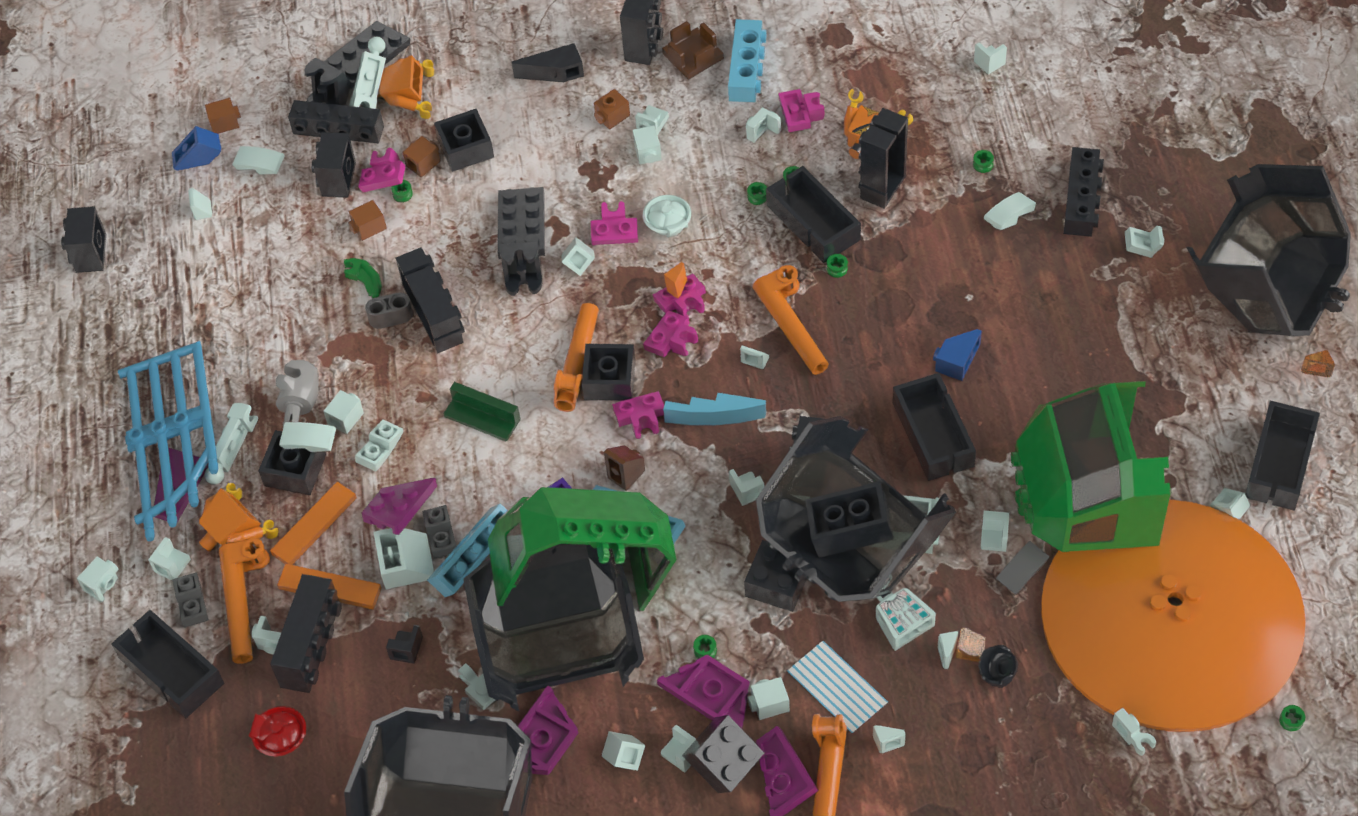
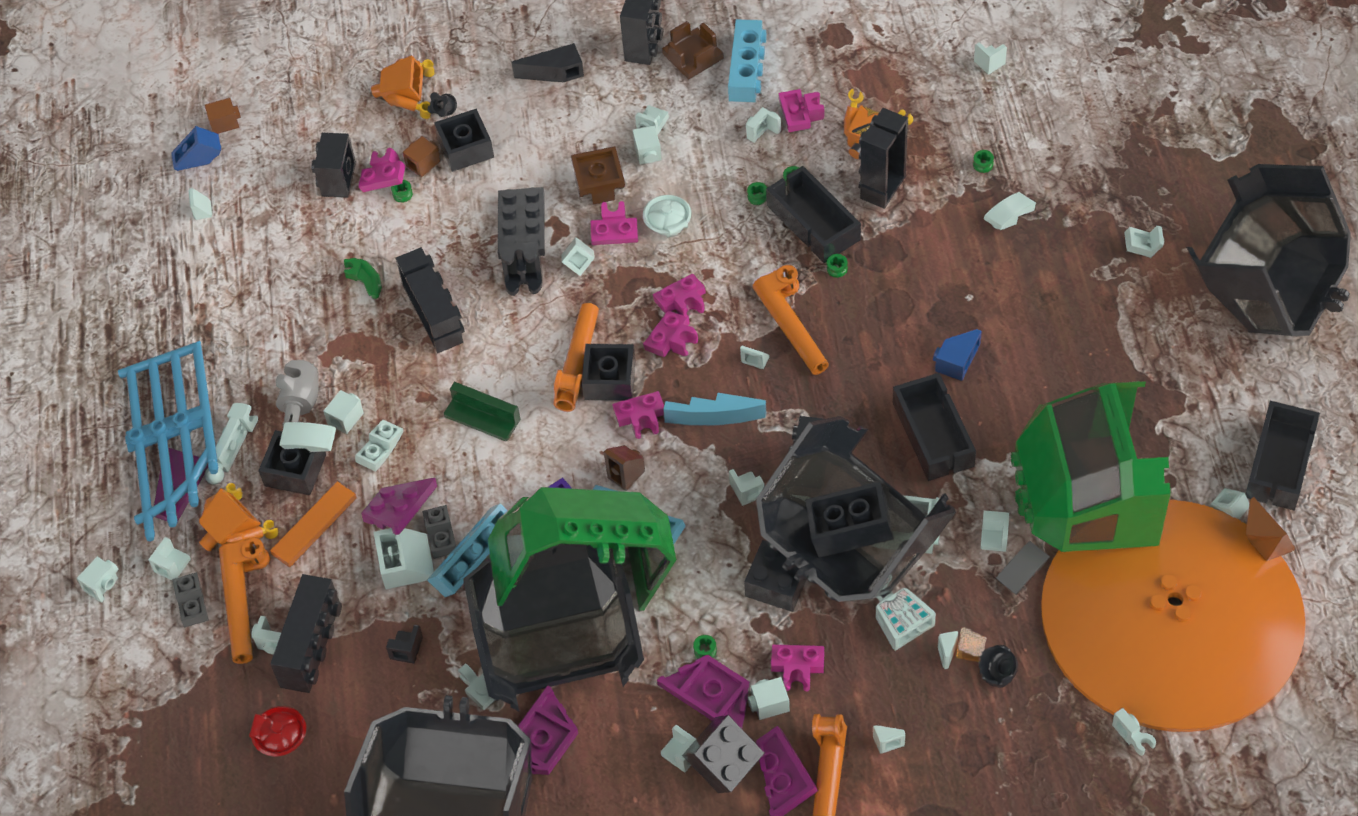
(84, 239): black brick -> none
(168, 664): black piece -> none
(261, 159): light aqua slope -> none
(314, 118): black brick -> none
(339, 72): black hinge -> none
(349, 590): orange tile -> none
(367, 220): dark orange brick -> none
(369, 75): light aqua plate -> none
(389, 310): flat silver beam -> none
(442, 105): none -> black brick
(598, 174): none -> reddish brown panel
(611, 109): dark orange brick -> none
(623, 750): light aqua panel -> none
(676, 280): orange slope -> none
(797, 663): none -> dark pink plate
(837, 686): white sticker -> none
(1082, 189): black brick -> none
(1266, 533): none -> dark orange slope
(1286, 722): green bush -> none
(1318, 364): clear orange slope -> none

